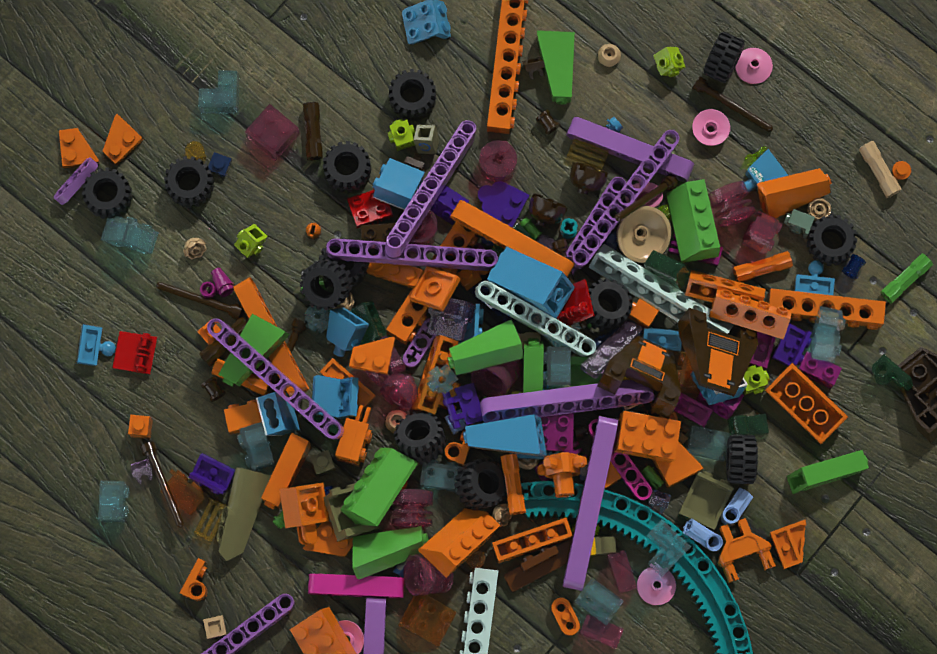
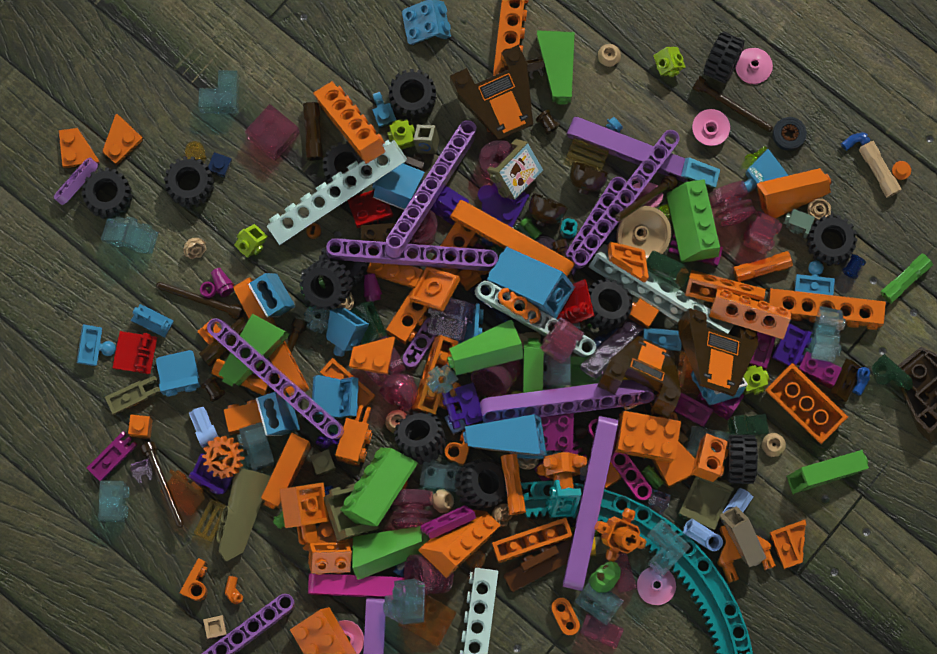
(111, 456): none -> magenta hinge
(131, 395): none -> olive hinge
(151, 320): none -> dark azure hinge
(178, 373): none -> dark azure bracket
(204, 429): none -> light blue piece
(227, 466): none -> orange gear
(231, 591): none -> orange arm
(271, 295): none -> dark azure piece
(282, 232): none -> light aqua brick
(325, 442): none -> dark purple arm
(329, 558): none -> orange brick
(350, 122): none -> orange brick
(371, 288): none -> magenta cone
(383, 113): none -> dark azure plate
(407, 602): none -> clear light blue brick
(443, 500): none -> tan plate
(448, 522): none -> magenta hinge
(500, 101): none -> dark brown wedge
(510, 305): none -> orange piece
(516, 170): none -> panel
(561, 340): none -> clear pink brick
(562, 501): none -> teal bracket
(605, 577): none -> bright green rock
(620, 535): none -> orange piece
(629, 259): none -> orange wing
(697, 170): none -> medium azure tile
(706, 456): none -> orange brick
(743, 536): none -> dark tan slope
(770, 450): none -> tan plate
(793, 125): none -> black bush
(845, 380): none -> dark brown plate
(854, 138): none -> blue arm
(863, 378): none -> blue arm

